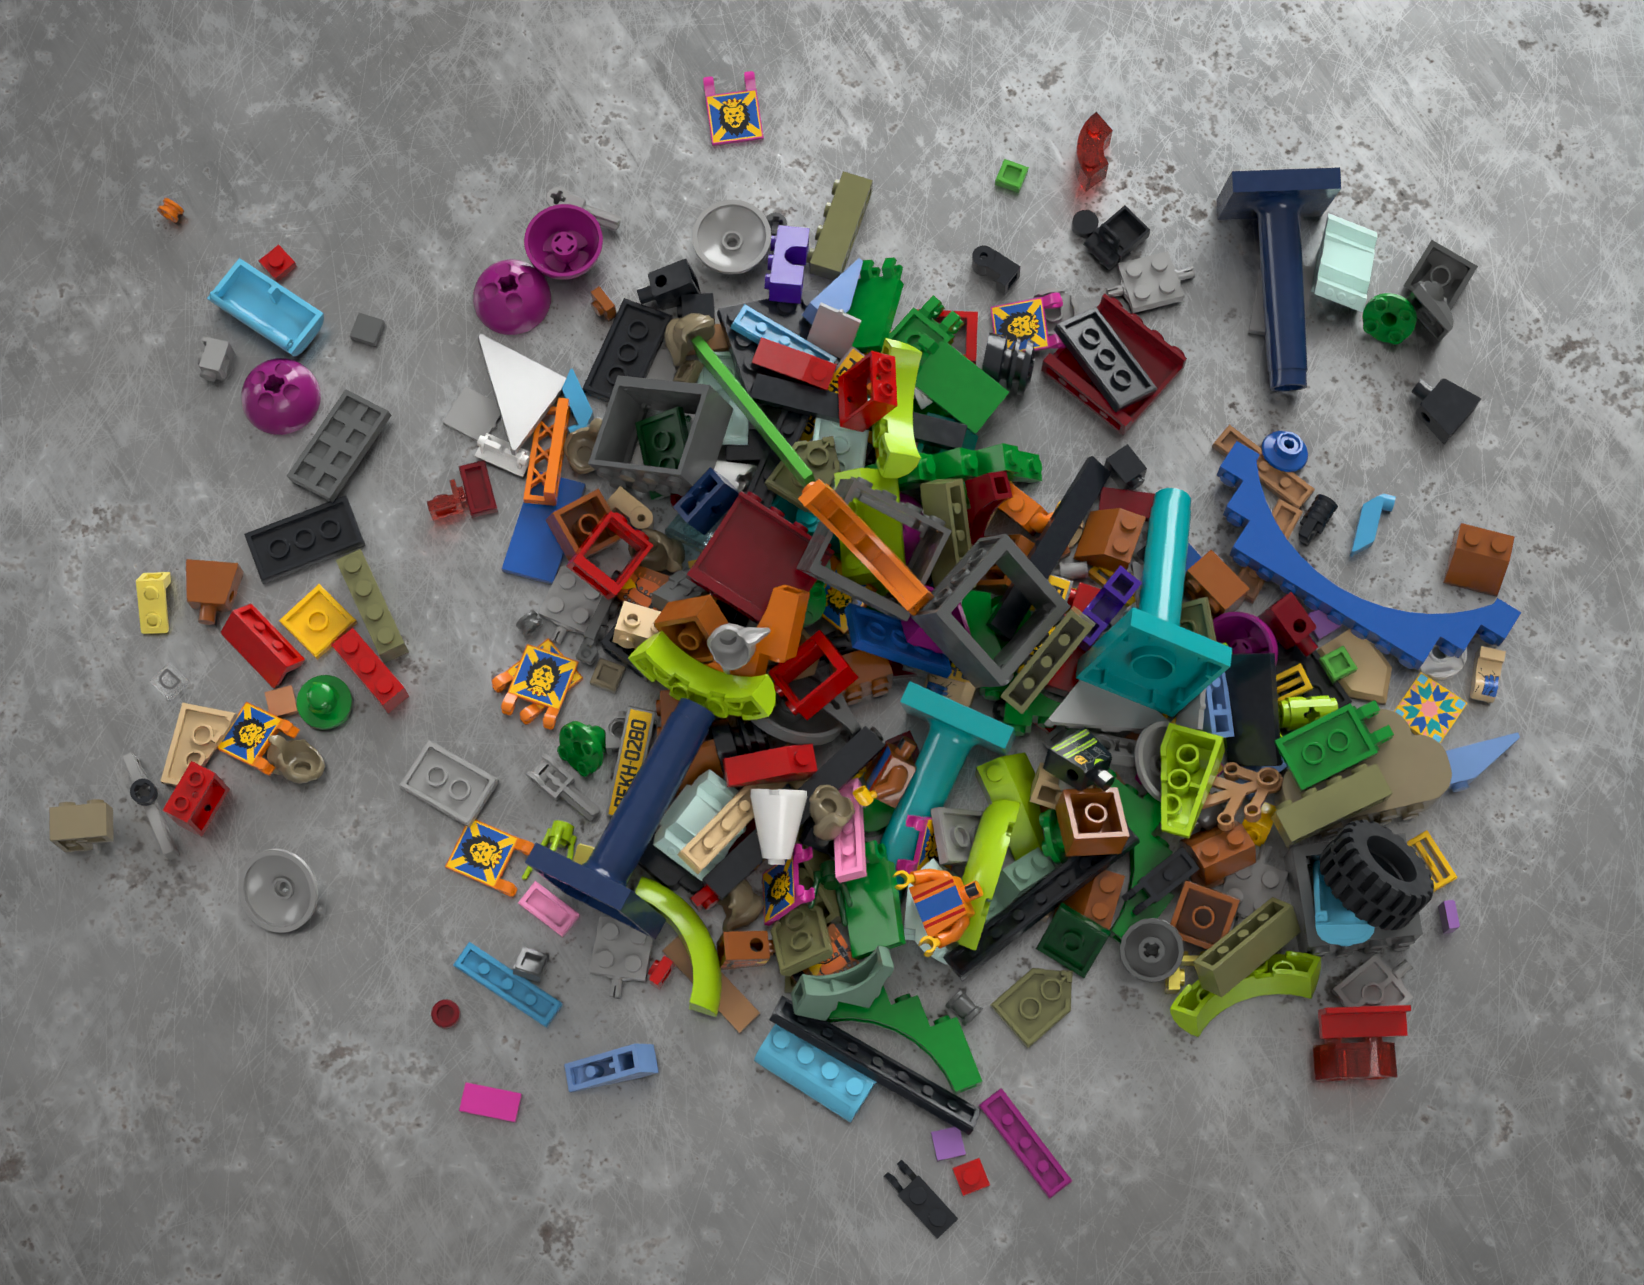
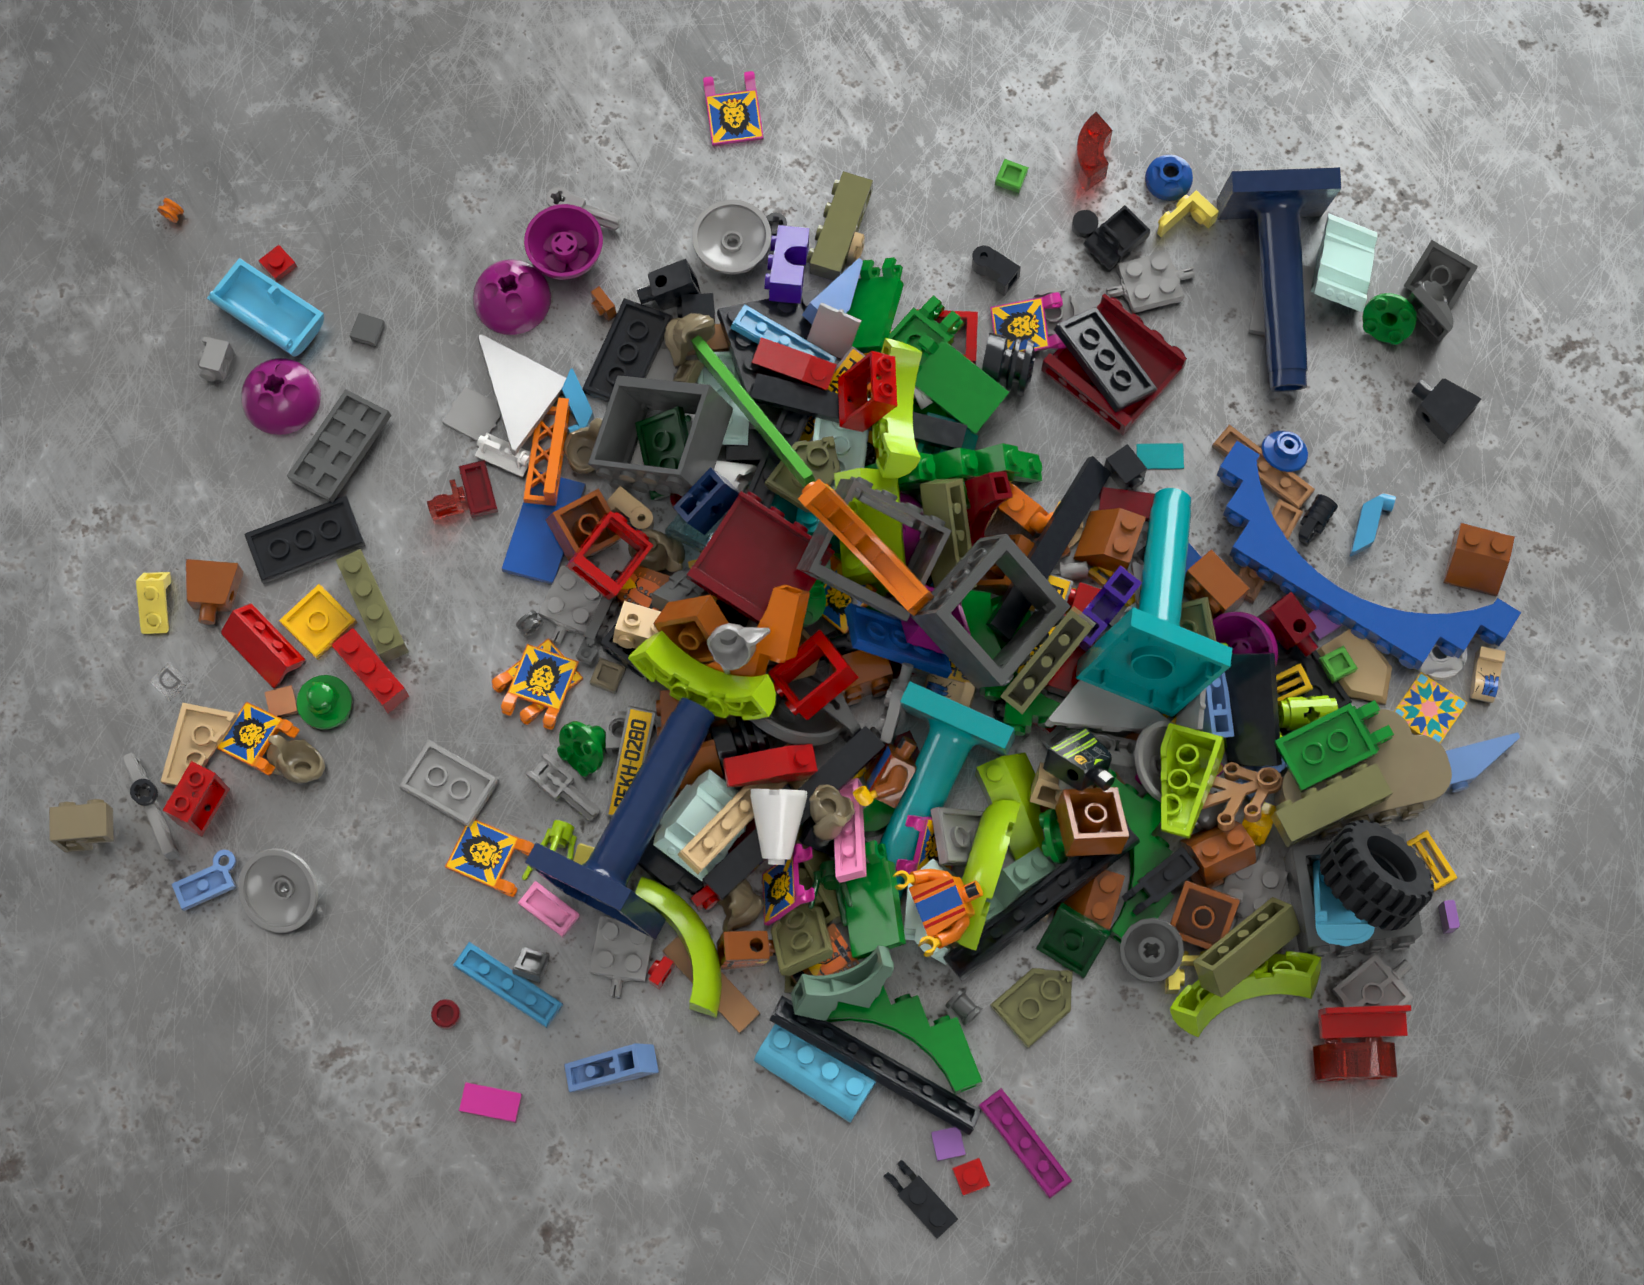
(206, 883): none -> medium blue hinge
(856, 248): none -> tan tile
(891, 715): none -> light grey plate
(1161, 455): none -> teal sticker
(1168, 187): none -> blue piece
(1199, 207): none -> light yellow bracket

